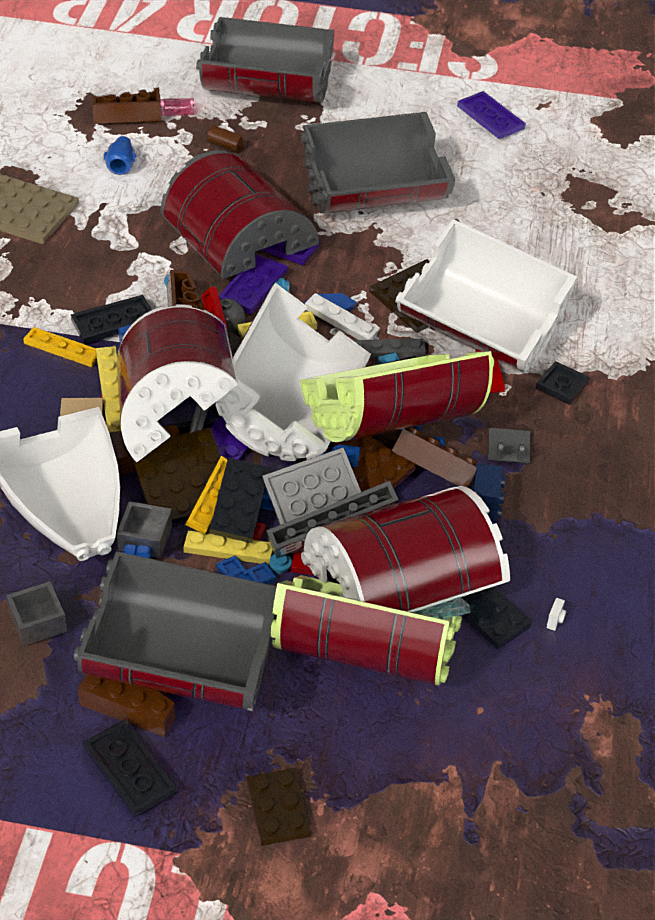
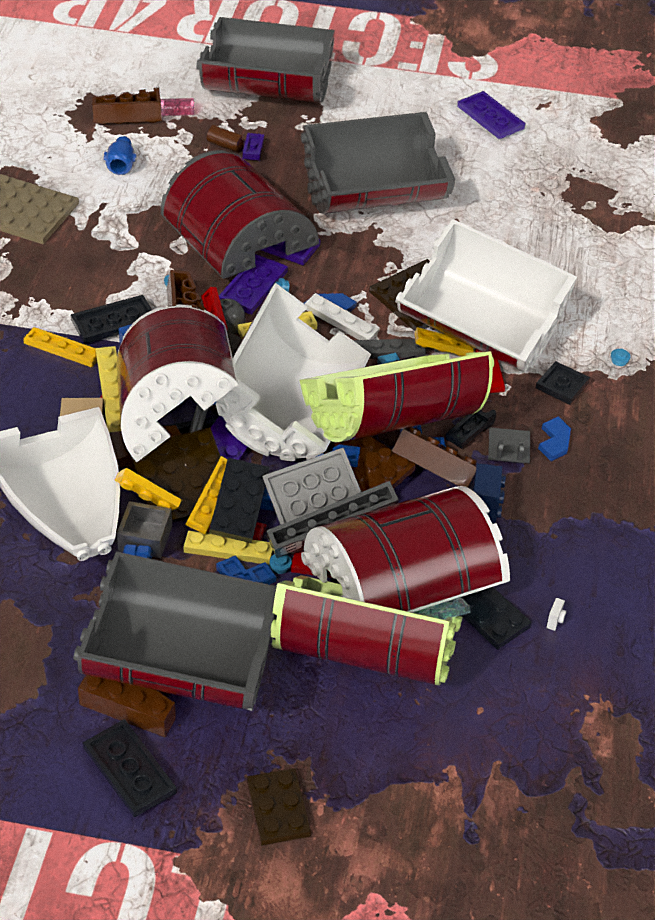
(36, 613): flat silver piece -> none
(147, 490): none -> yellow plate
(253, 146): none -> dark purple plate
(441, 342): none -> yellow plate
(470, 427): none -> black plate
(559, 441): none -> blue tile
(620, 357): none -> dark azure plate

